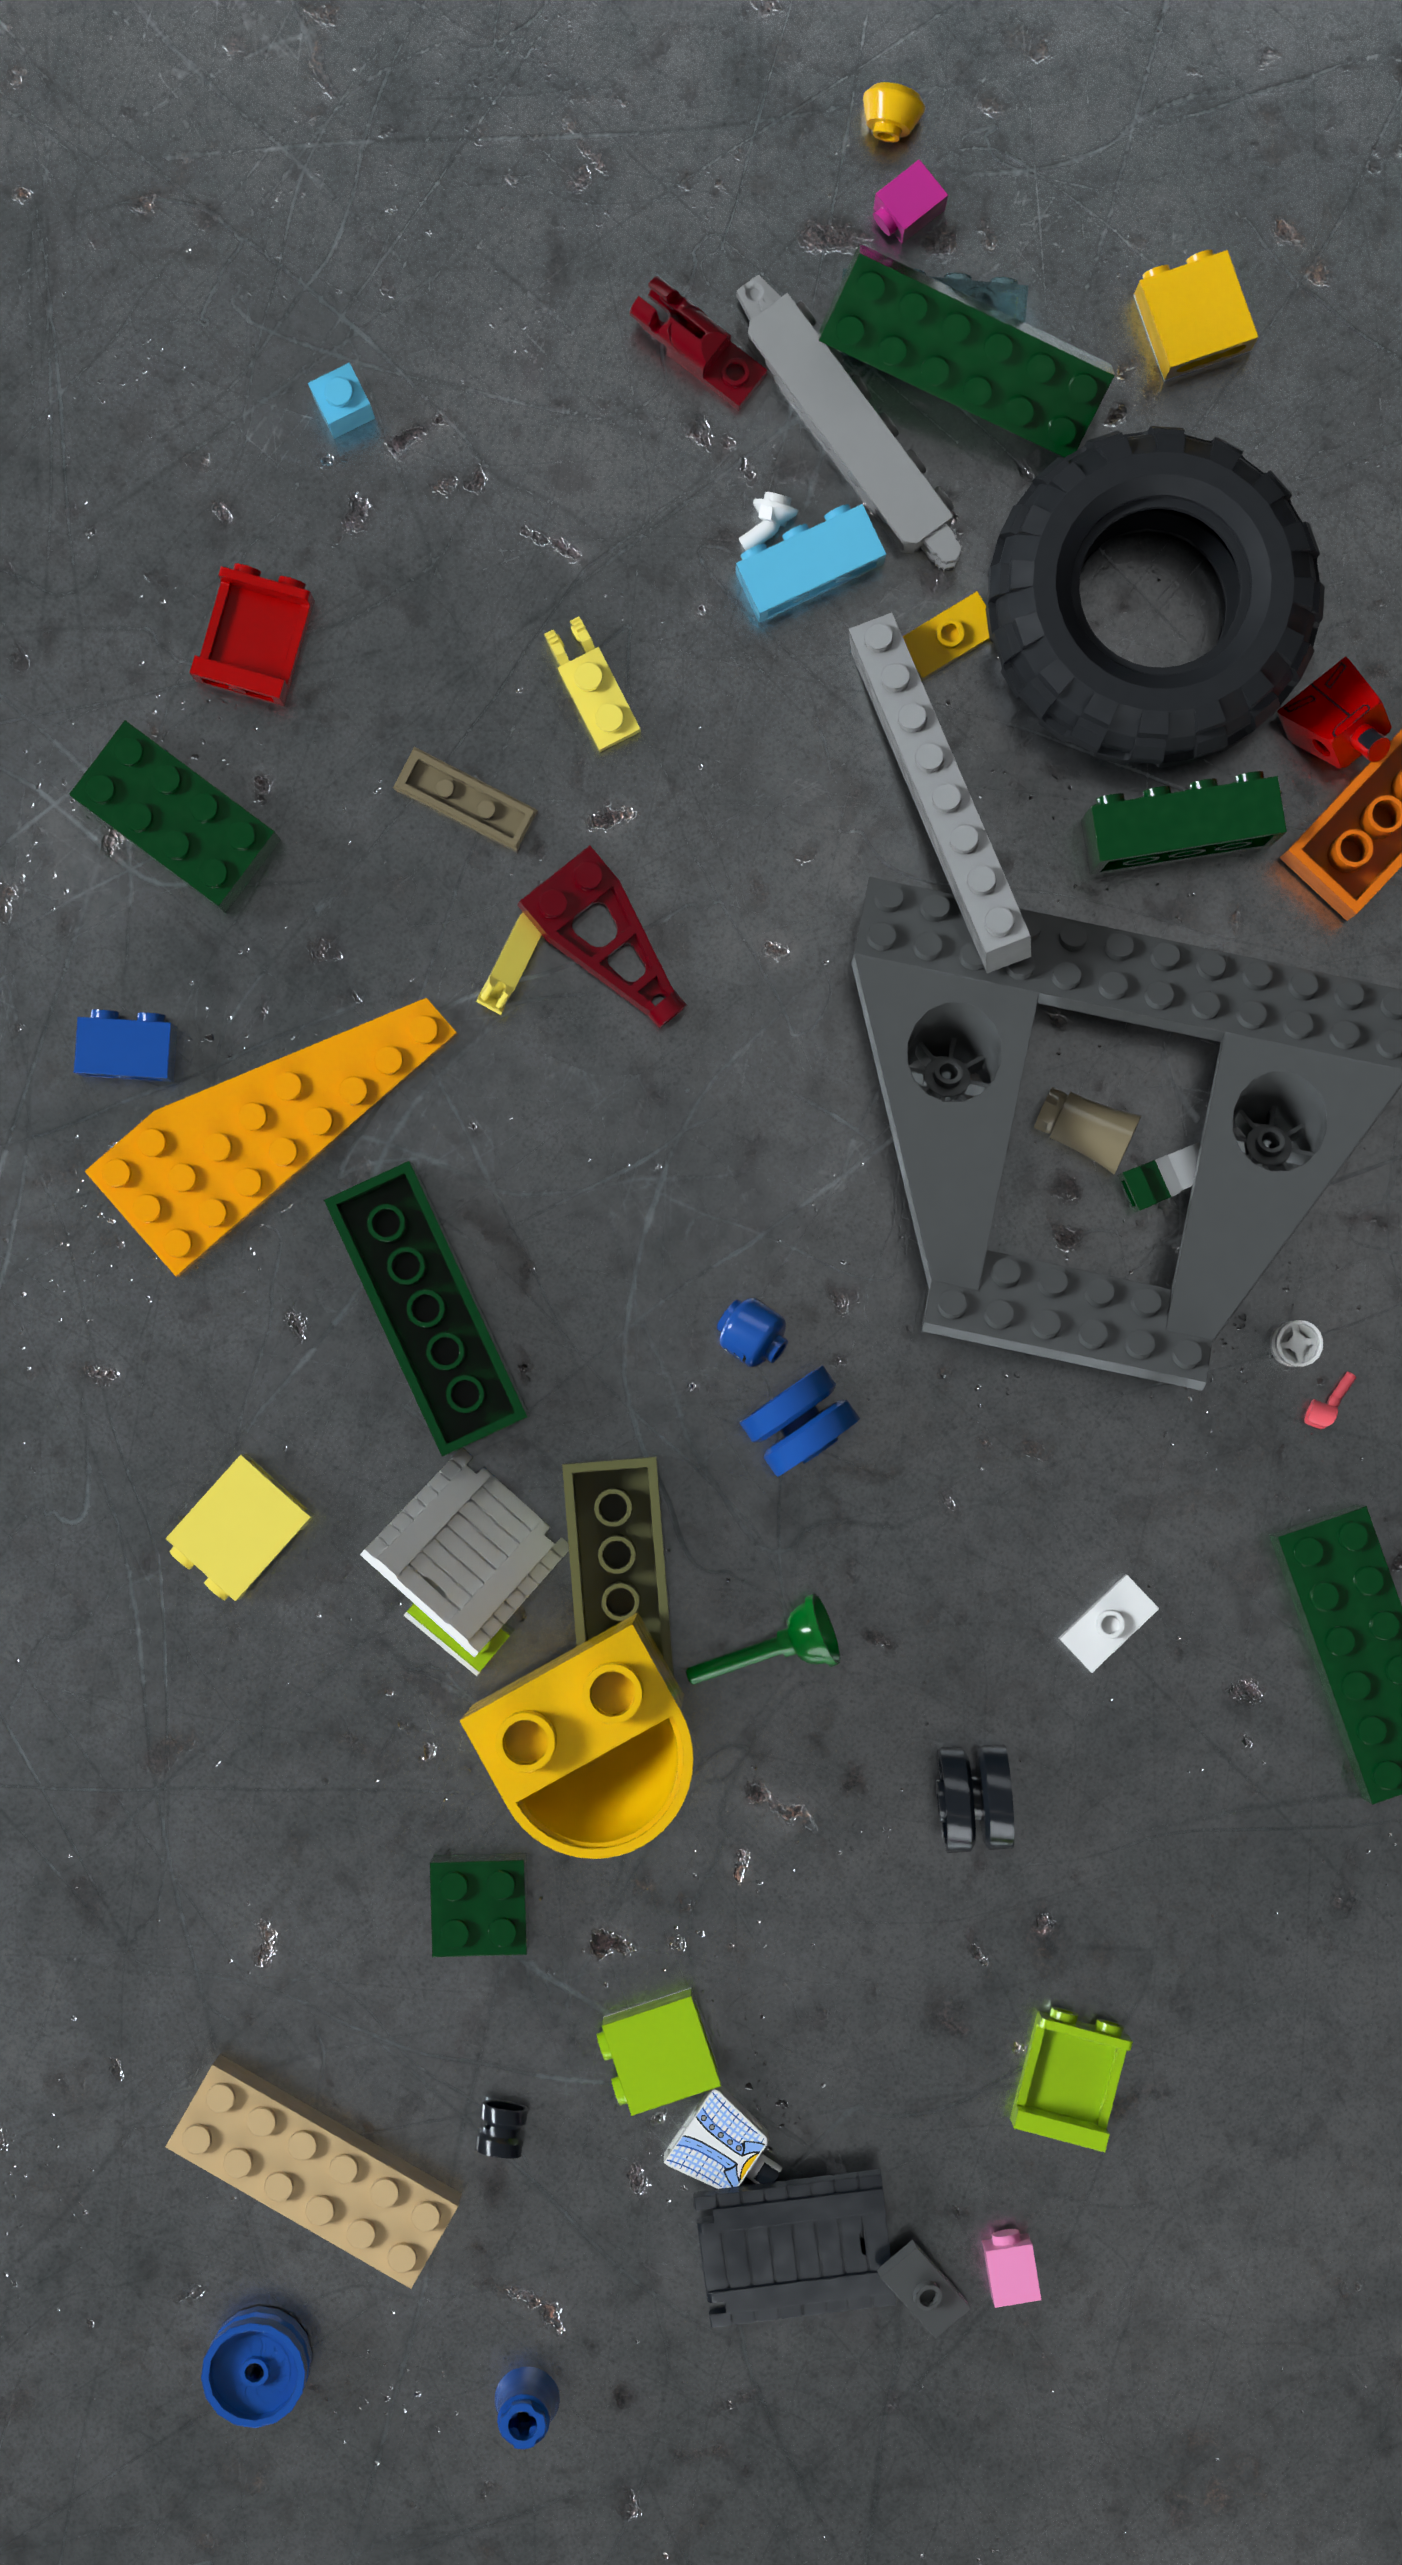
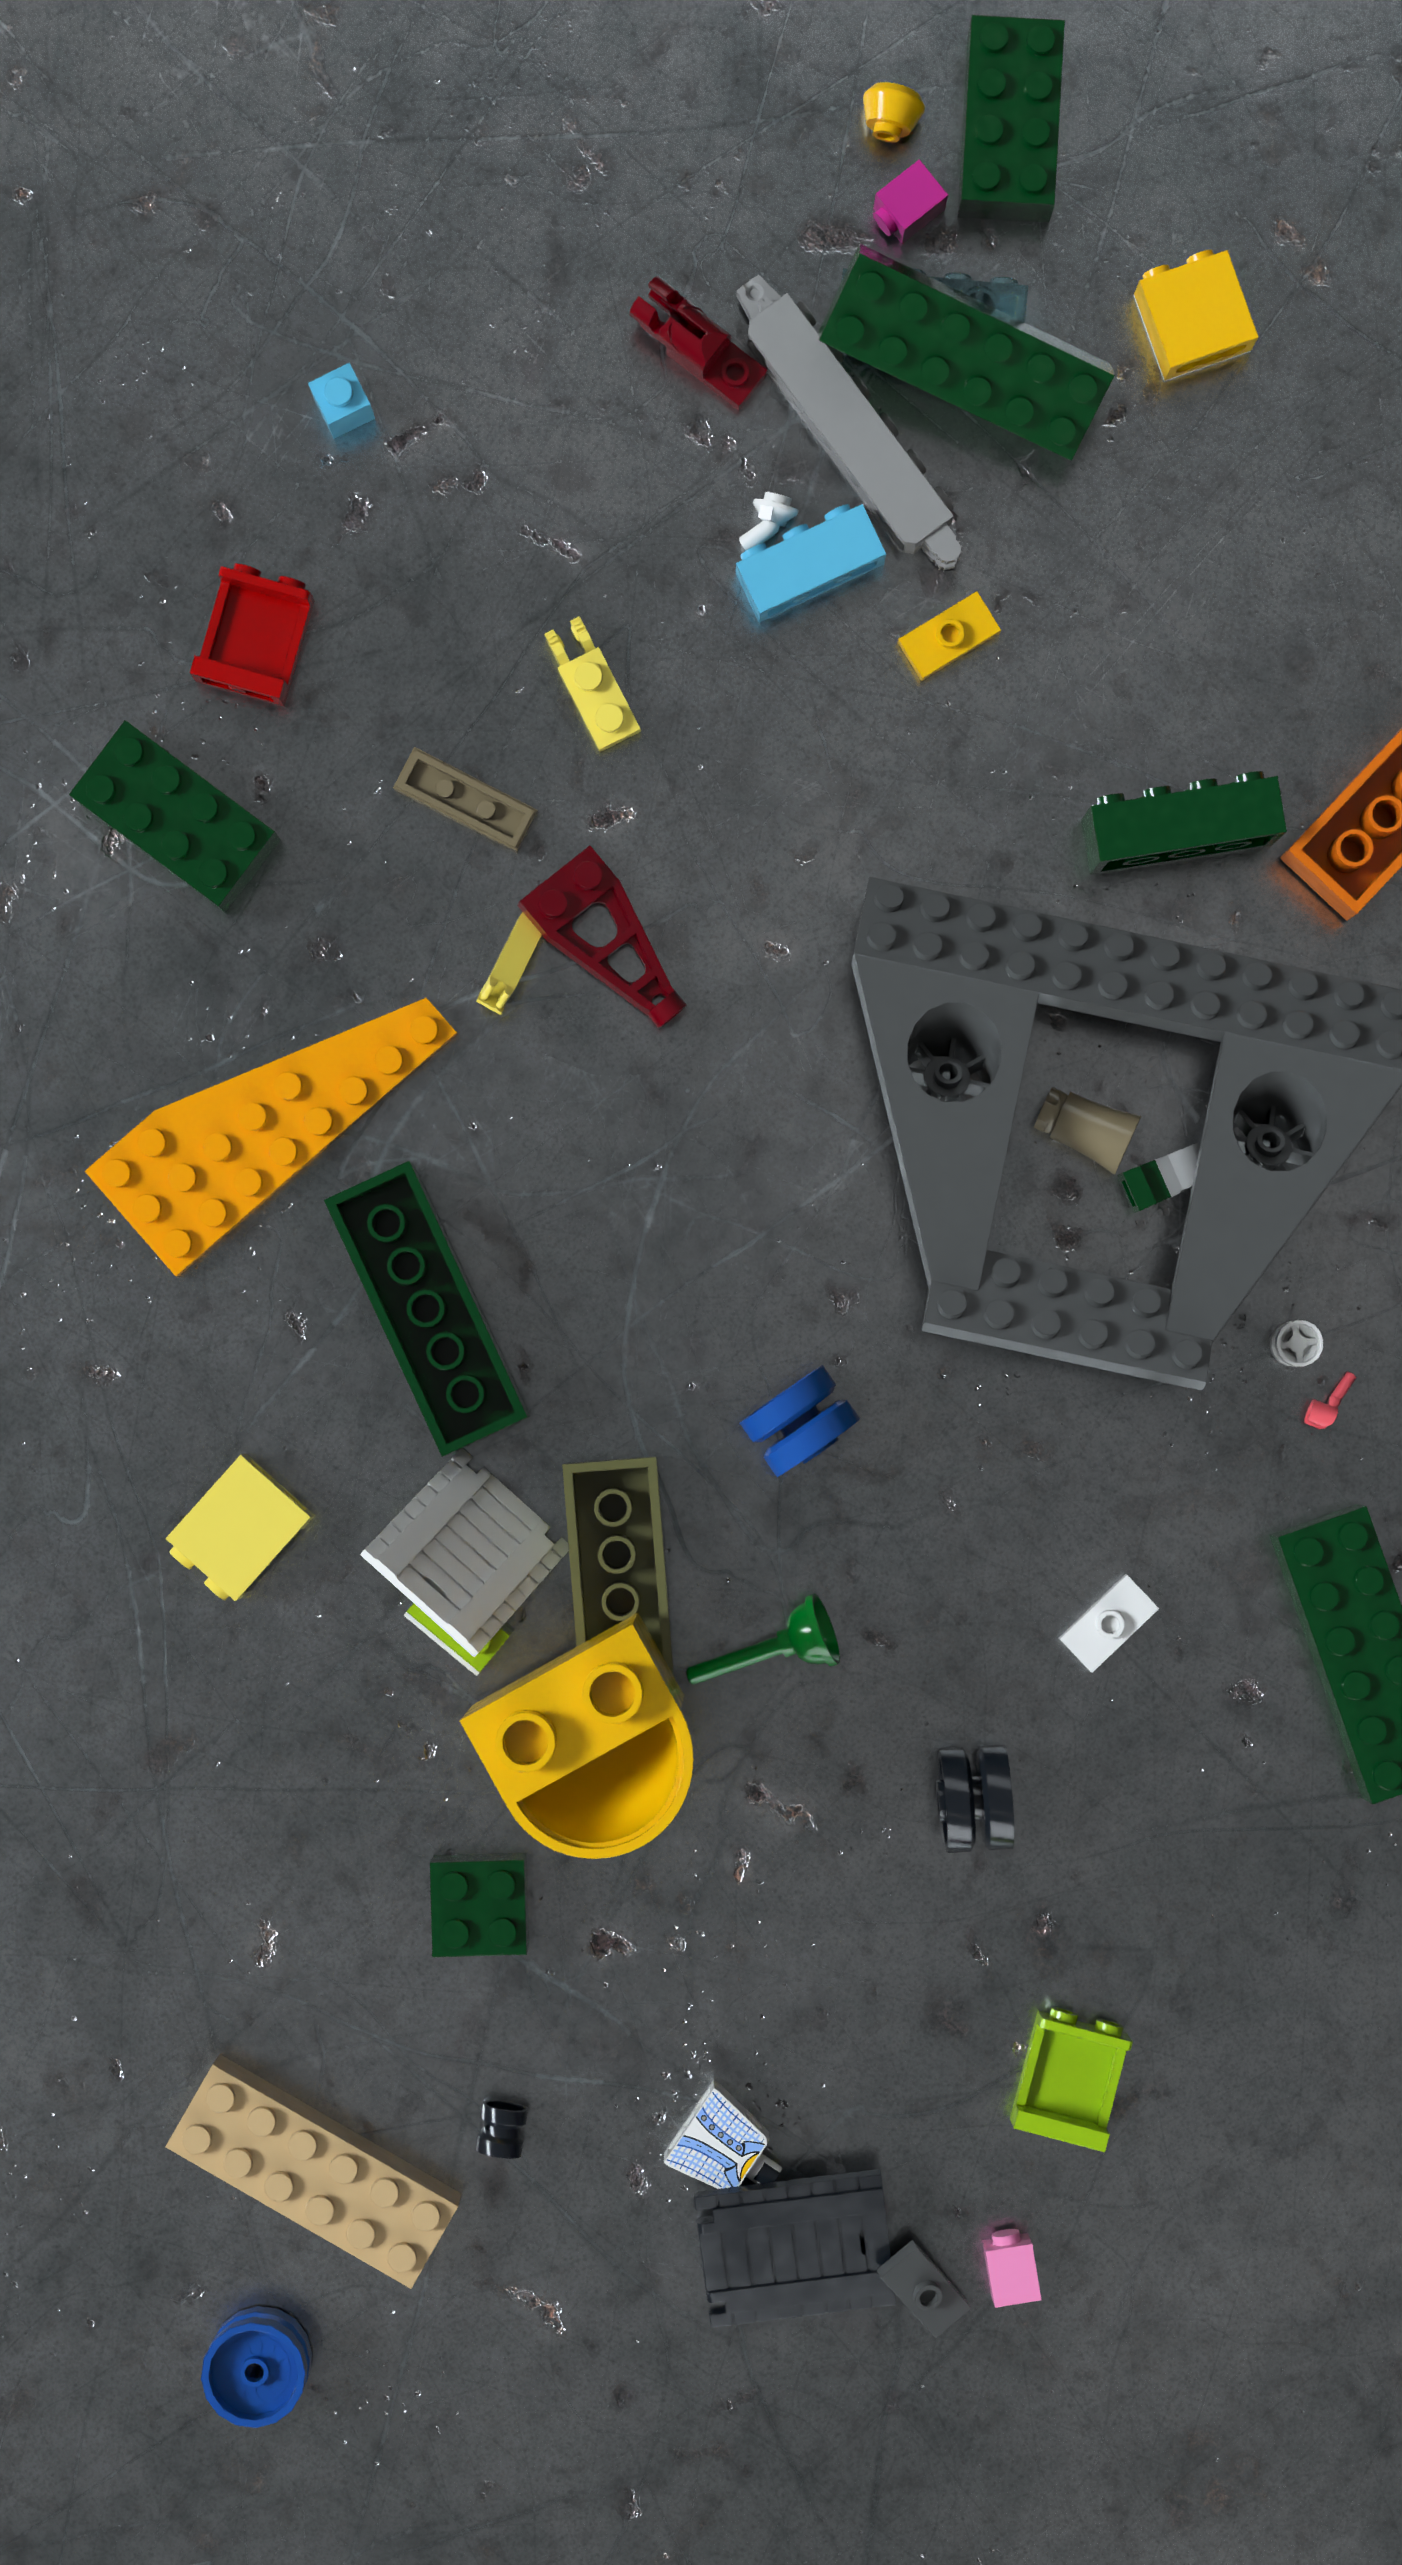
(125, 1047): blue brick -> none
(530, 2392): blue plant -> none
(659, 2052): lime piece -> none
(752, 1332): blue head -> none
(940, 793): light grey brick -> none
(1011, 118): none -> dark green brick
(1176, 488): black tyre -> none
(1338, 718): red torso -> none

